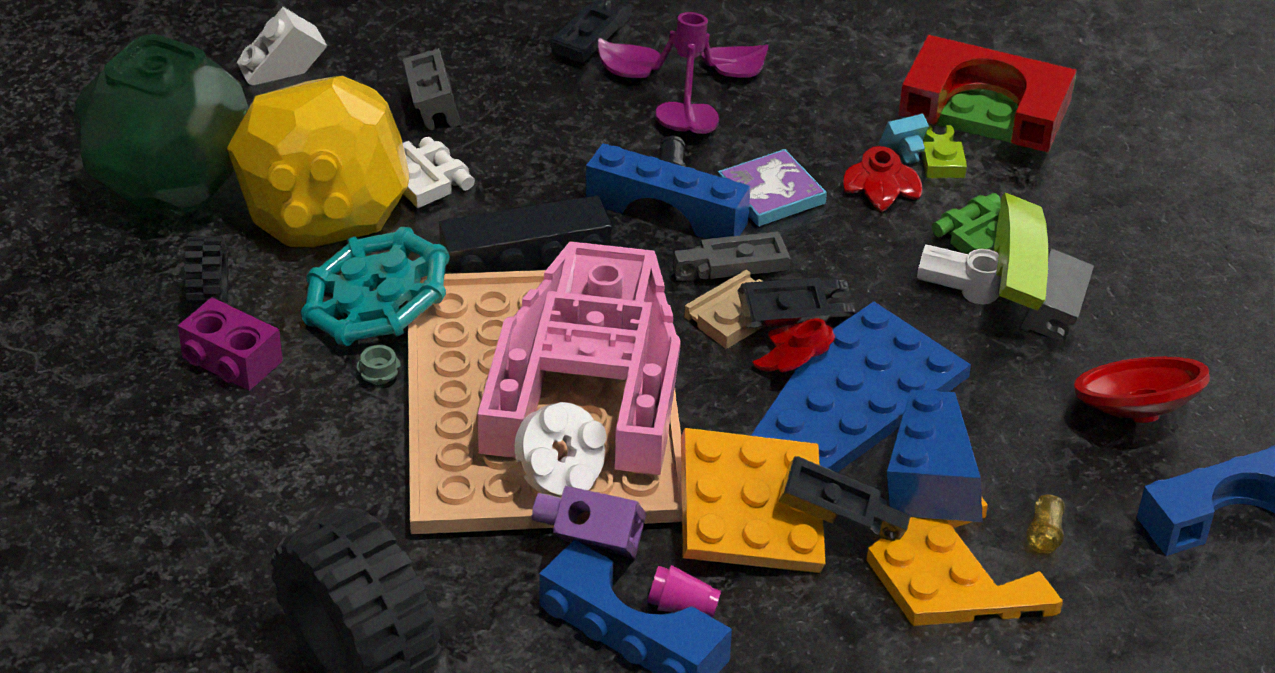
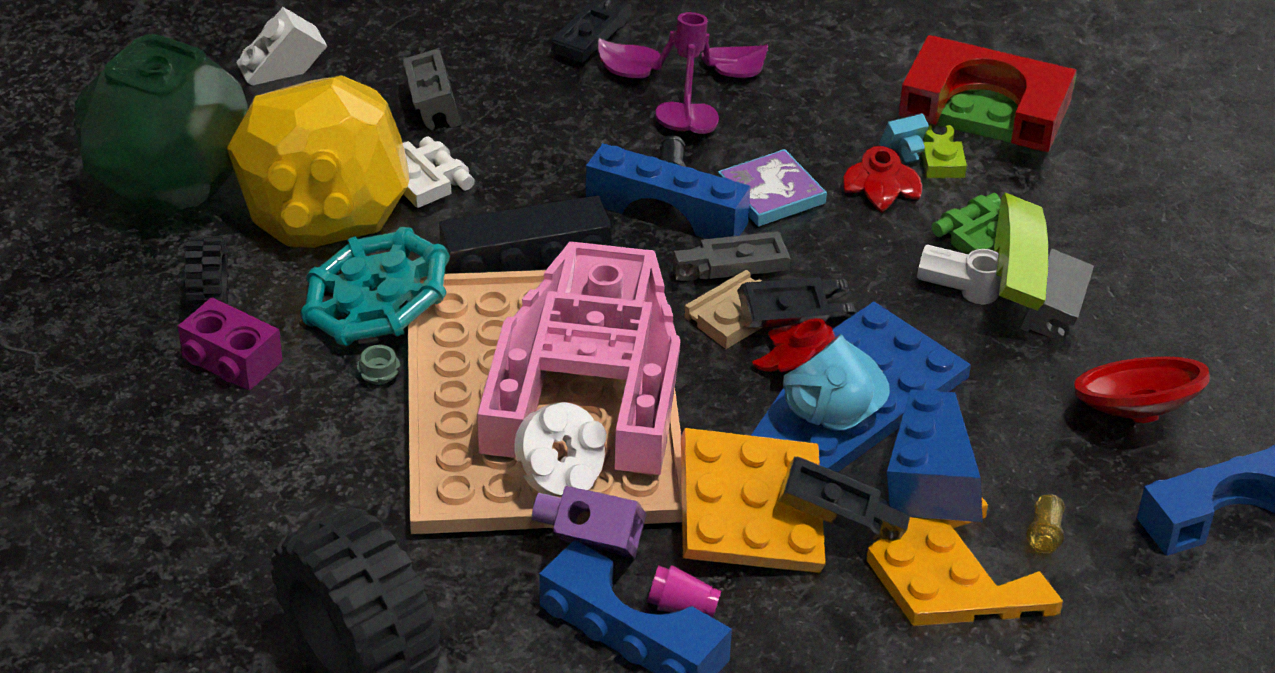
(836, 387): none -> medium azure helmet

